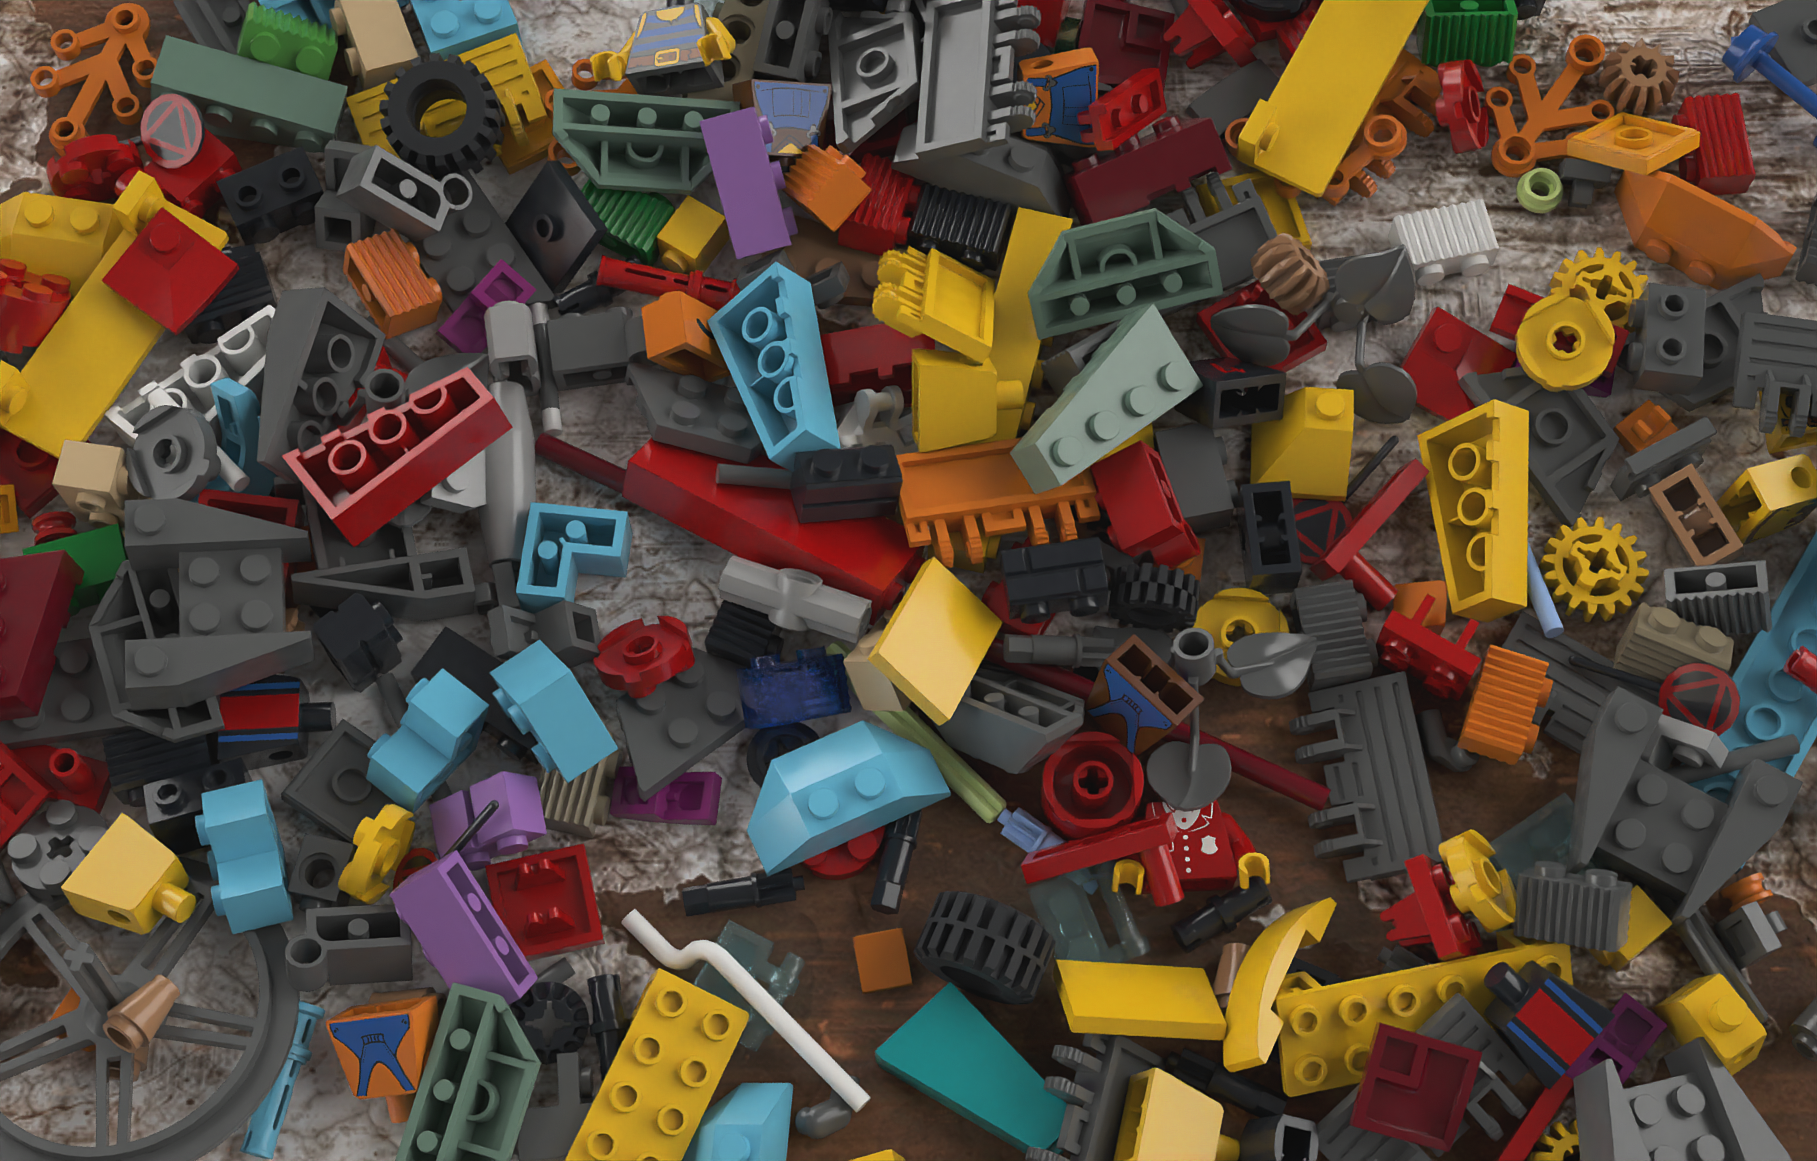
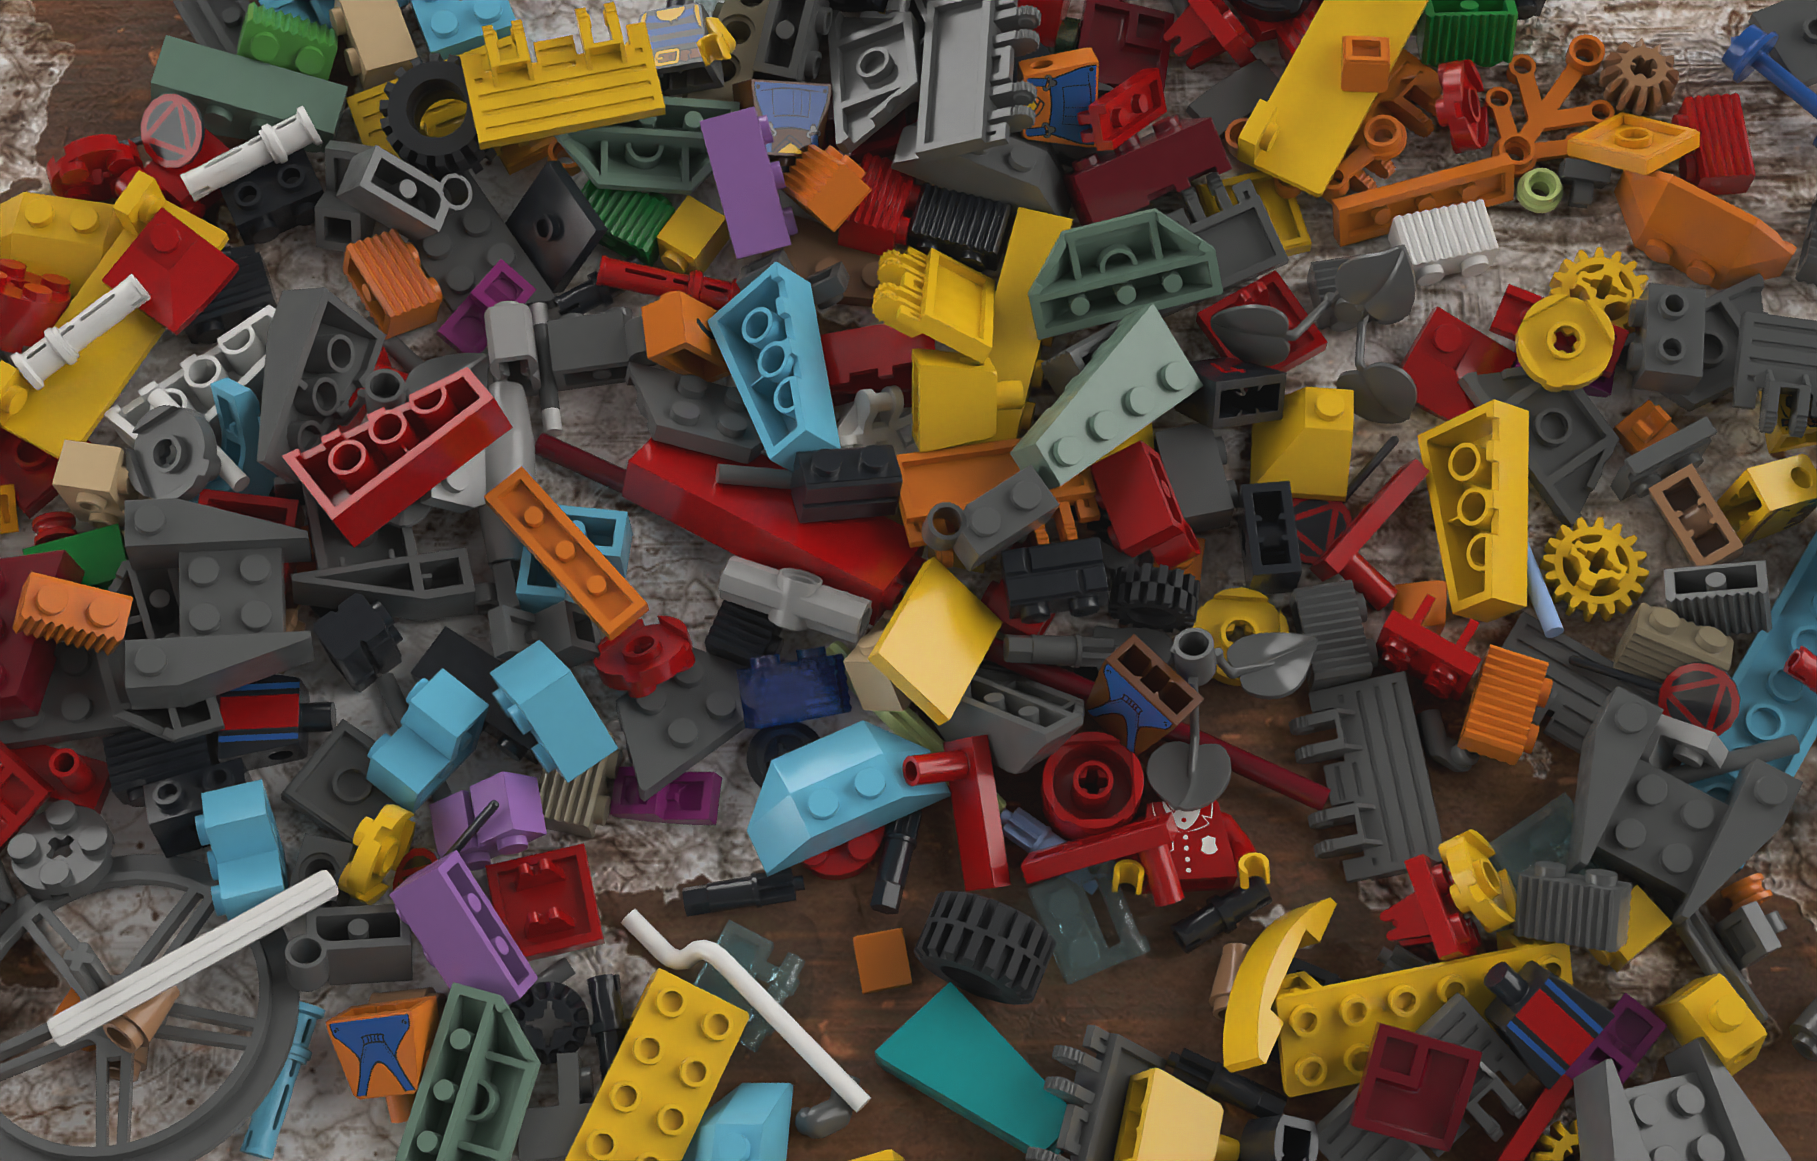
(63, 344): none -> white pin
(72, 613): none -> orange brick
(98, 70): orange plant -> none
(130, 880): yellow torso -> none
(191, 958): none -> white axle
(271, 145): none -> white pin
(563, 88): none -> yellow hinge
(566, 553): none -> orange plate
(975, 806): none -> red piece
(992, 519): none -> dark grey hinge
(1138, 1000): yellow tile -> none
(1290, 273): medium nougat gear -> none
(1365, 64): none -> orange slope
(1372, 211): none -> orange plate

